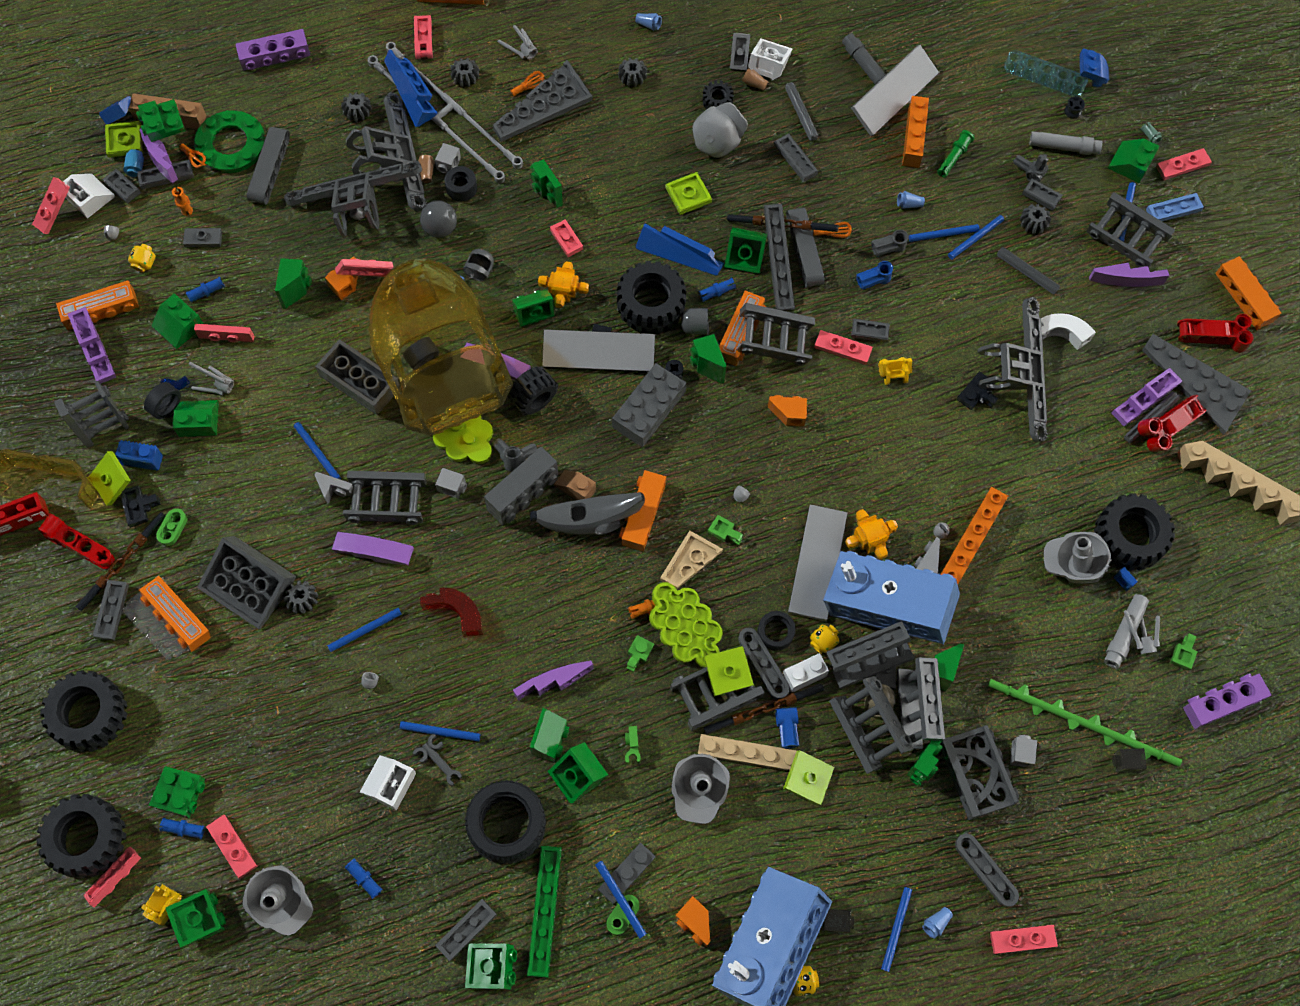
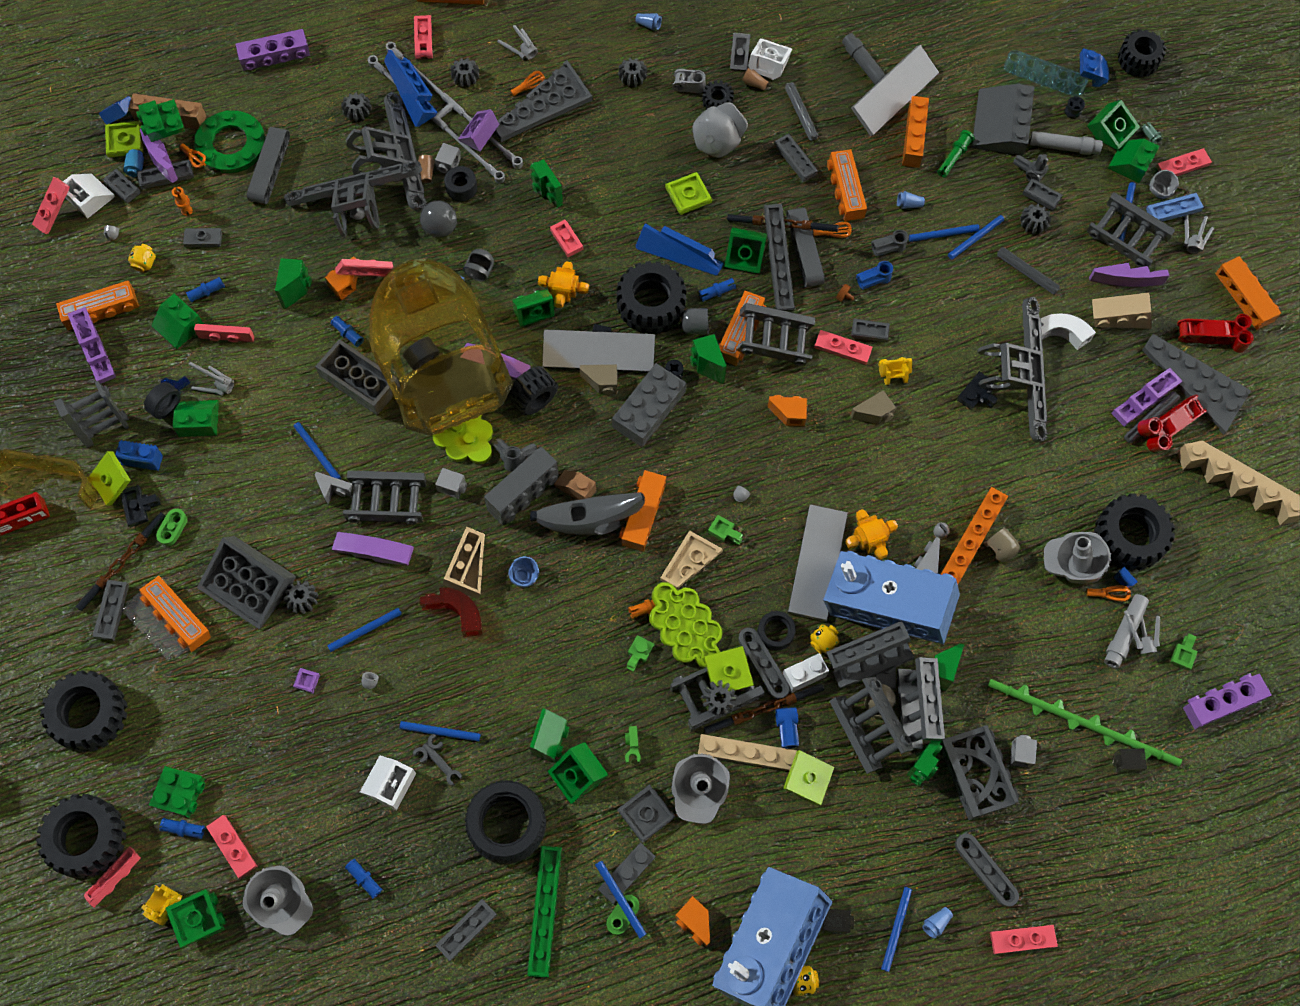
(57, 532): red piece -> none
(306, 680): none -> medium lavender tile
(347, 331): none -> blue pin
(466, 566): none -> tan wedge
(479, 129): none -> medium lavender slope
(490, 966): green plate -> none
(523, 572): none -> medium blue hair
(561, 677): medium lavender slope -> none
(600, 377): none -> dark tan slope
(646, 813): none -> dark grey plate
(691, 81): none -> light grey piece
(716, 704): none -> dark grey gear
(843, 293): none -> dark orange tile
(847, 185): none -> orange brick
(875, 409): none -> dark tan slope
(1003, 118): none -> dark grey slope
(1003, 544): none -> dark tan helmet
(1104, 593): none -> orange piece
(1114, 125): none -> green slope
(1123, 311): none -> tan wedge
(1142, 42): none -> black tyre
(1163, 184): none -> light grey hair
(1196, 243): none -> light grey plant

